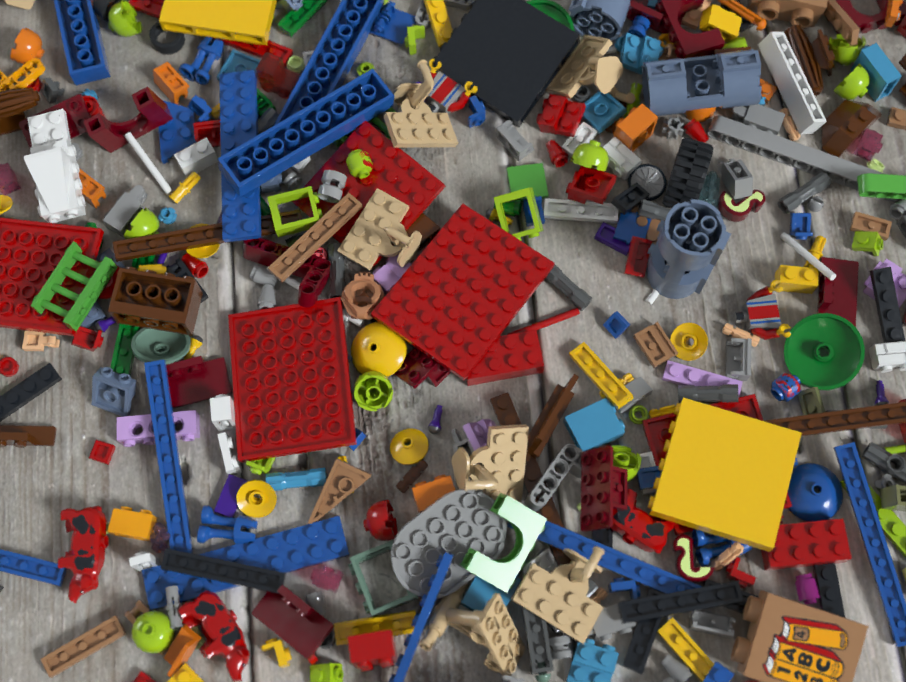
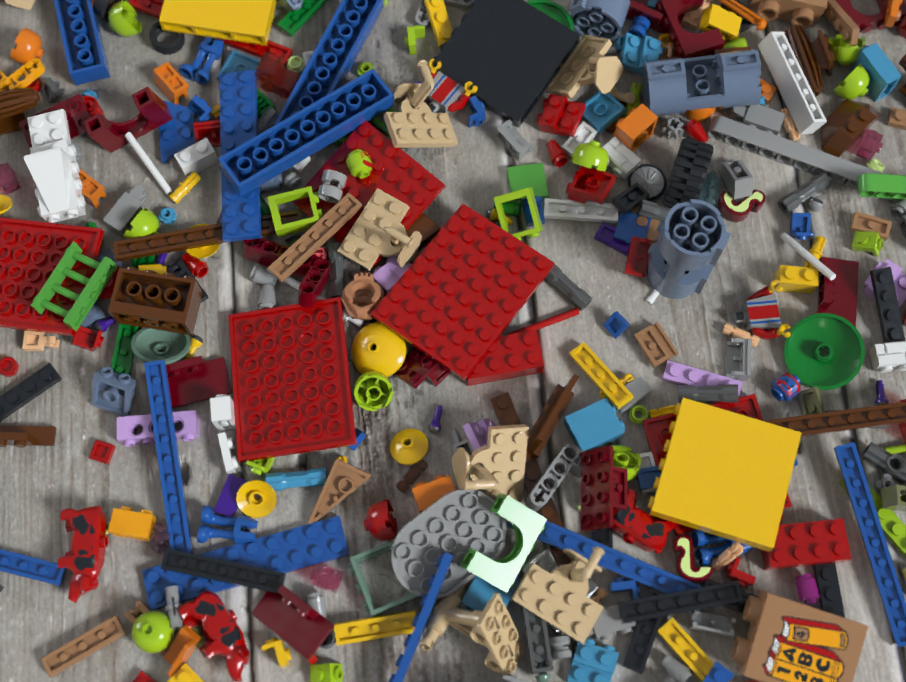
(143, 561): white plate -> none
(373, 650): red brick -> none
(392, 23): blue hinge -> none
(584, 90): dark grey plate -> none
(680, 339): yellow dish -> none
(805, 501): blue dish -> none

